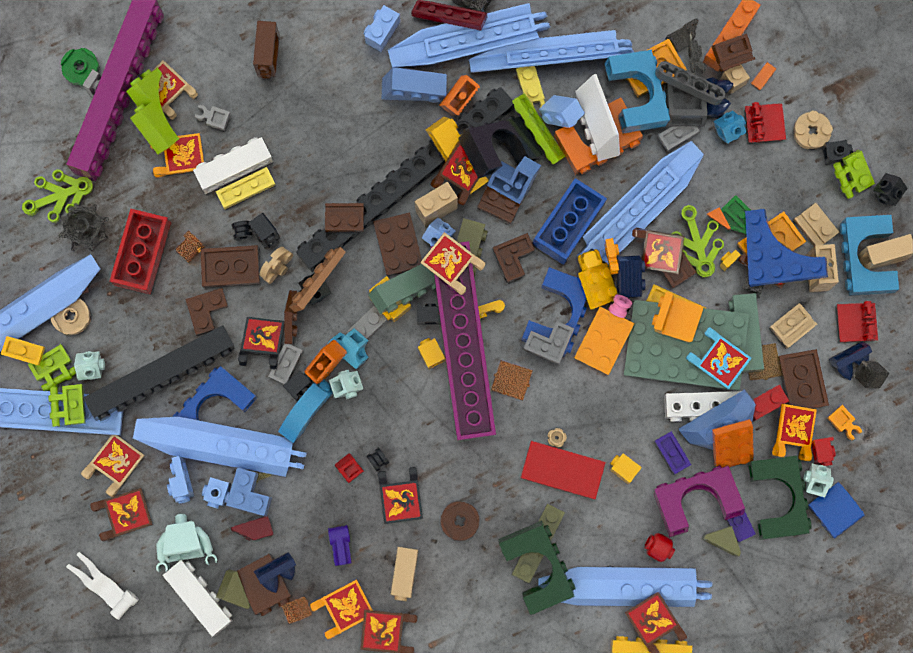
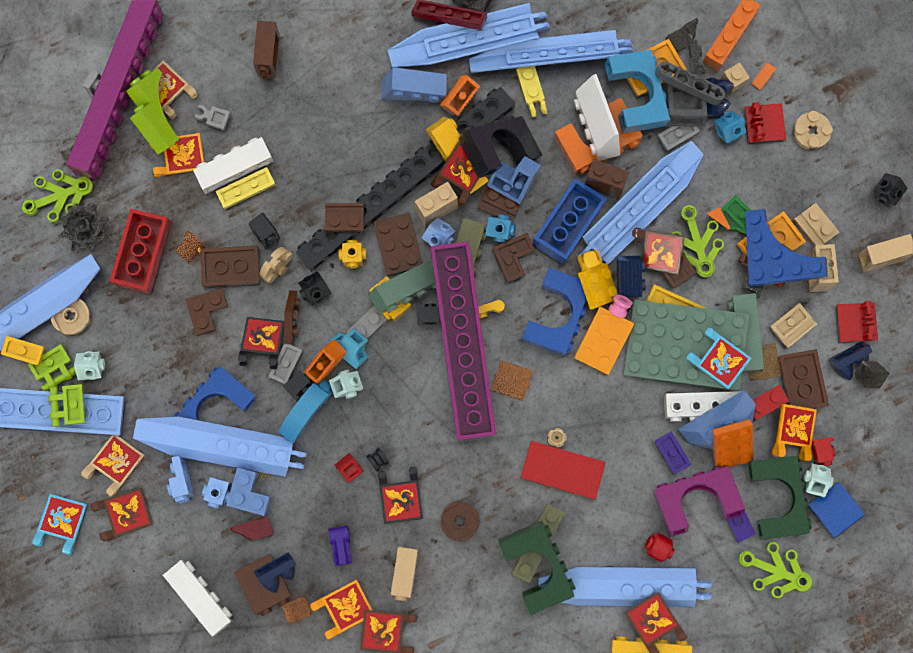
(61, 519): none -> flag
(75, 57): green plate -> none
(105, 588): white flag -> none
(159, 373): black brick -> none
(182, 542): light aqua torso -> none
(232, 590): olive slope -> none
(241, 230): black wheel -> none
(312, 284): medium nougat plate -> none
(355, 260): none -> yellow brick
(382, 28): light blue brick -> none
(431, 353): yellow brick -> none
(449, 260): flag -> none
(494, 224): none -> dark azure brick
(536, 125): lime plate -> none
(552, 347): flat silver plate -> none
(561, 111): light blue brick -> none
(606, 179): none -> reddish brown brick
(611, 252): light orange plate -> none
(624, 468): yellow brick -> none
(677, 318): light orange bracket -> none
(725, 540): olive slope -> none
(728, 259): yellow plate -> none
(733, 52): reddish brown plate -> none
(778, 571): none -> lime plant
(831, 154): black brick -> none
(842, 420): light orange plate -> none
(858, 171): lime plate -> none
(859, 279): dark azure arch -> none

